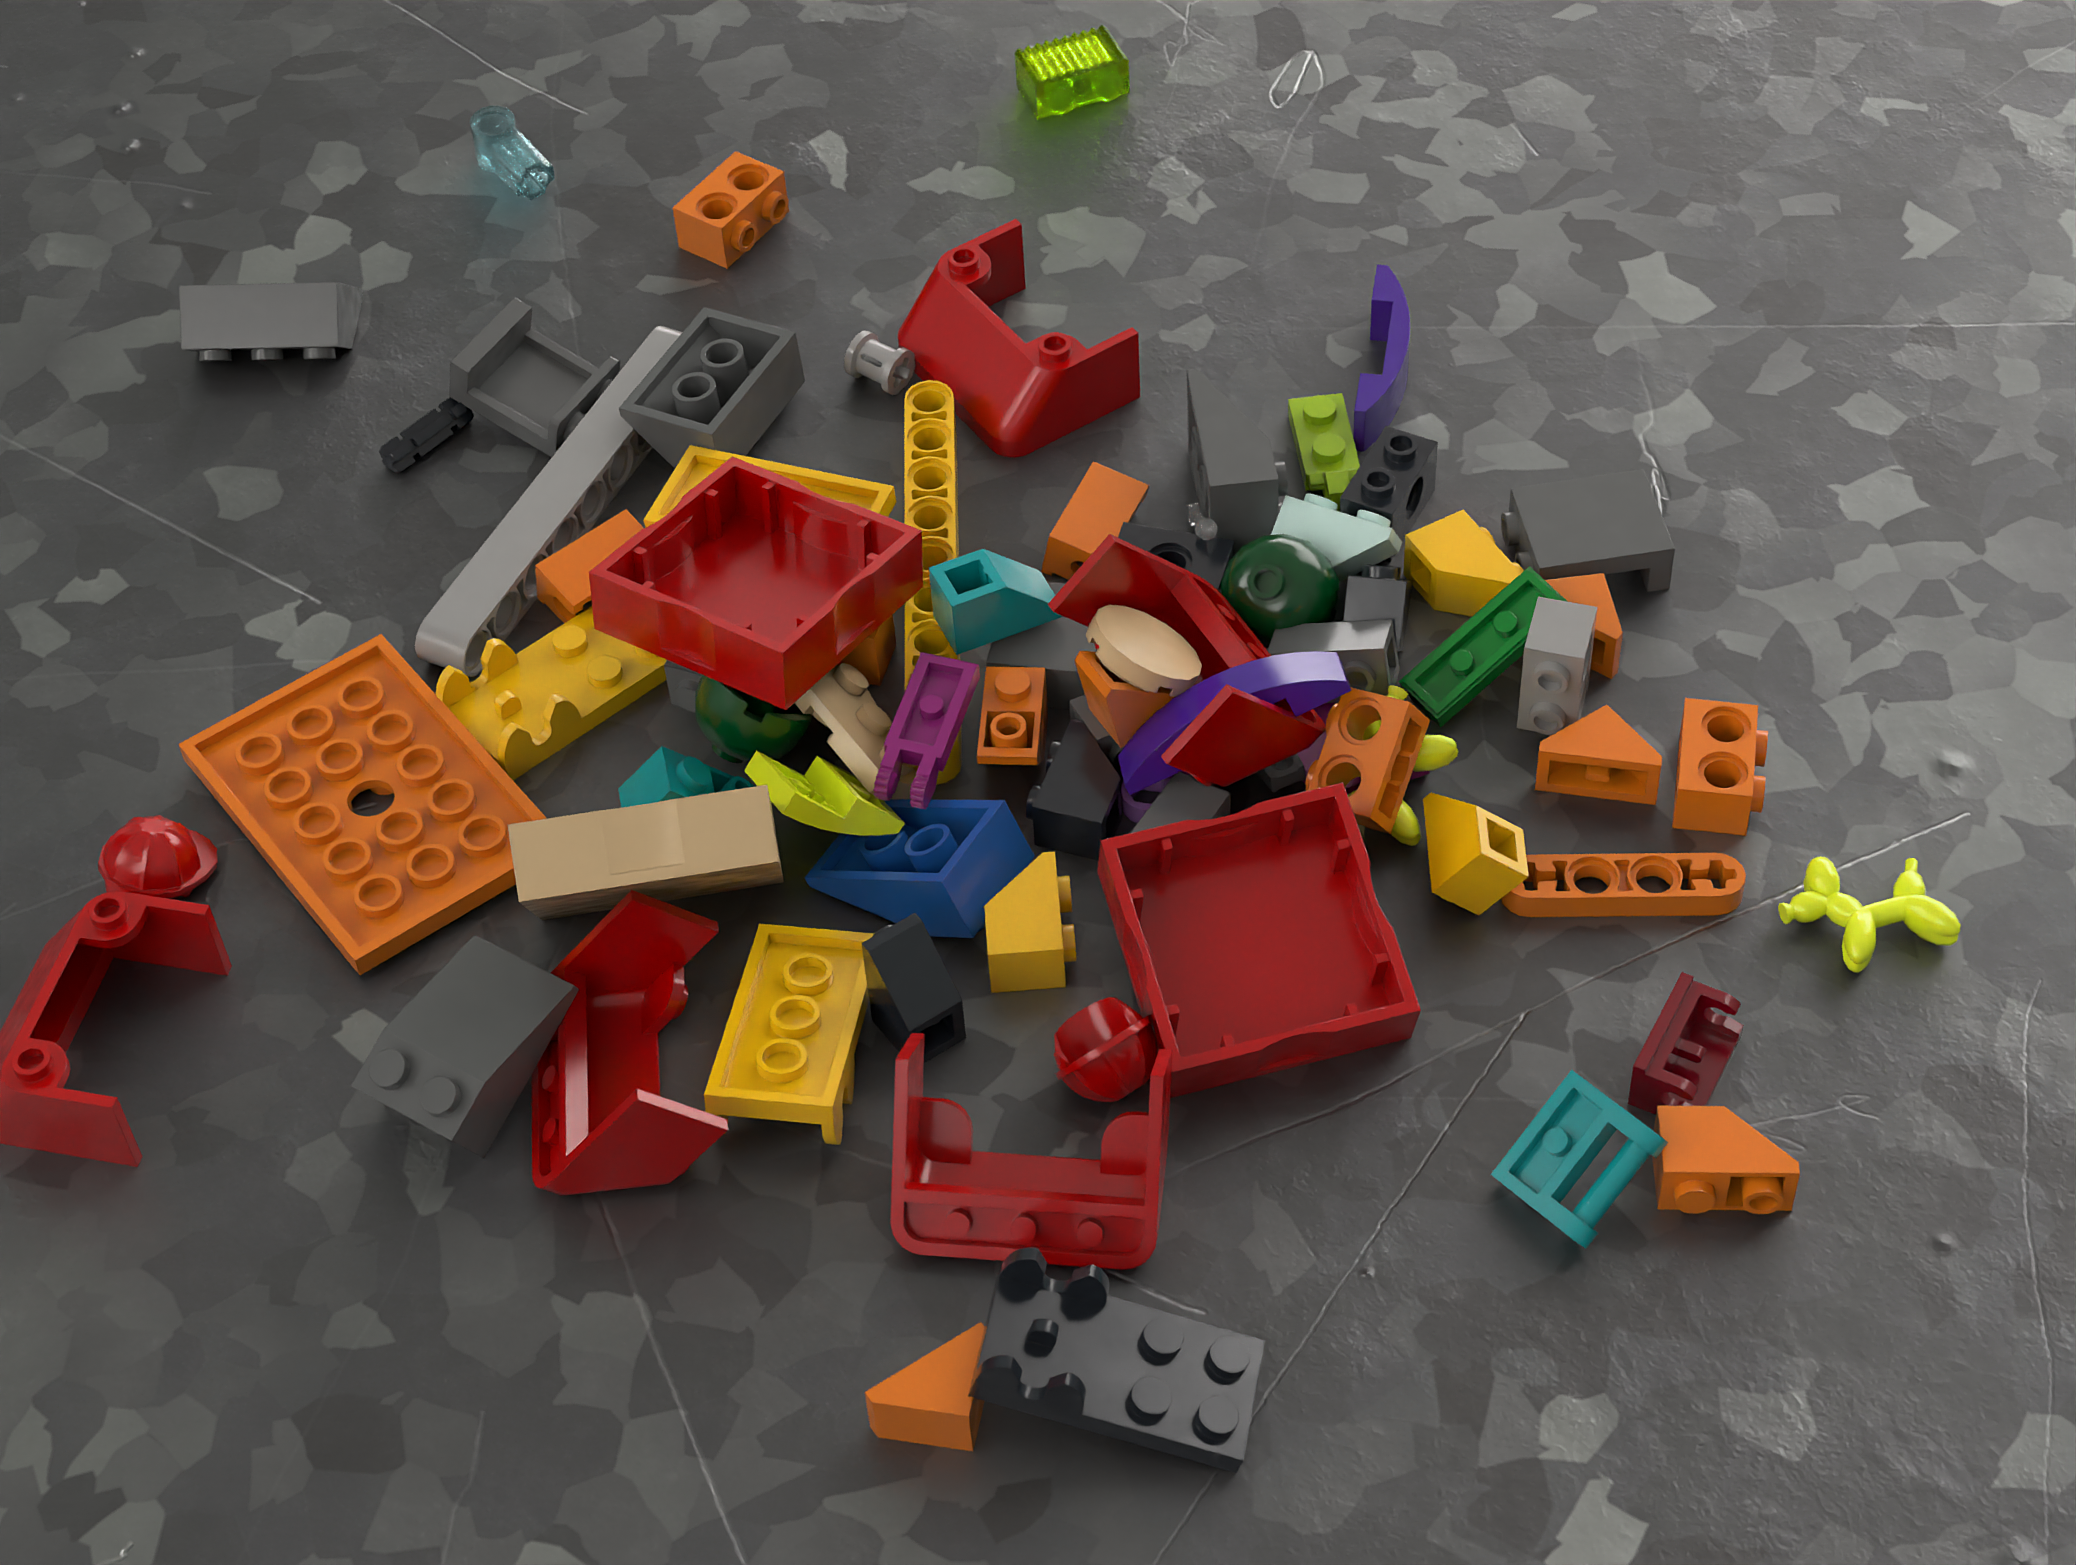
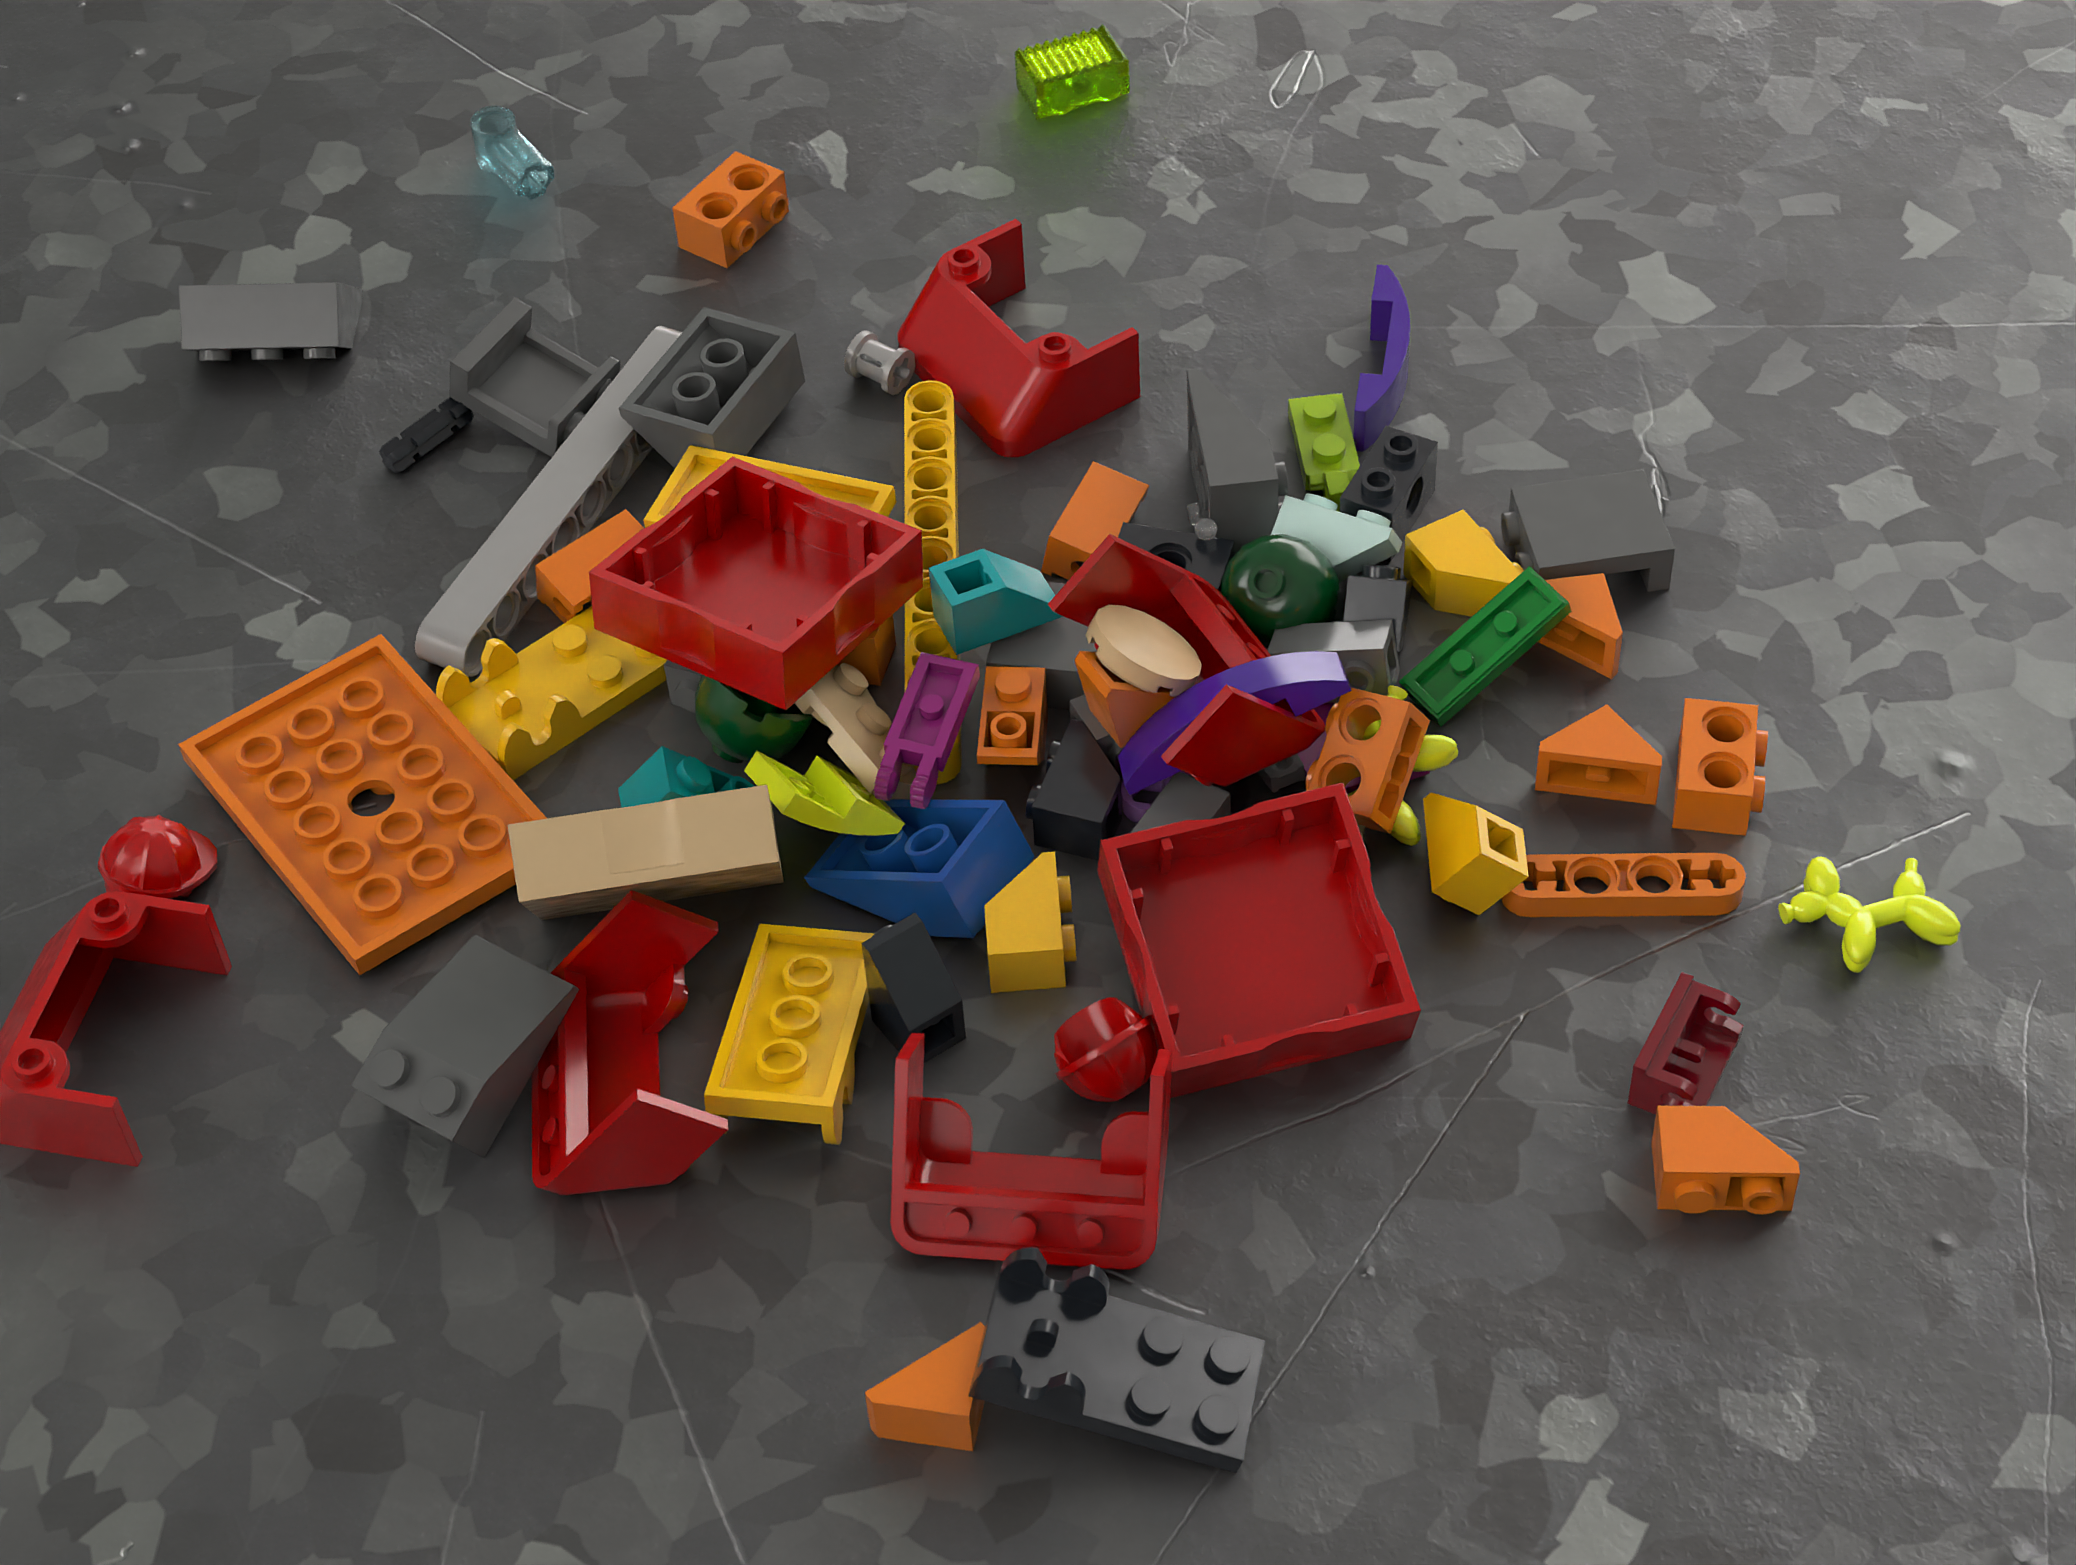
(1556, 665): light grey brick -> none
(1563, 1145): teal plate -> none

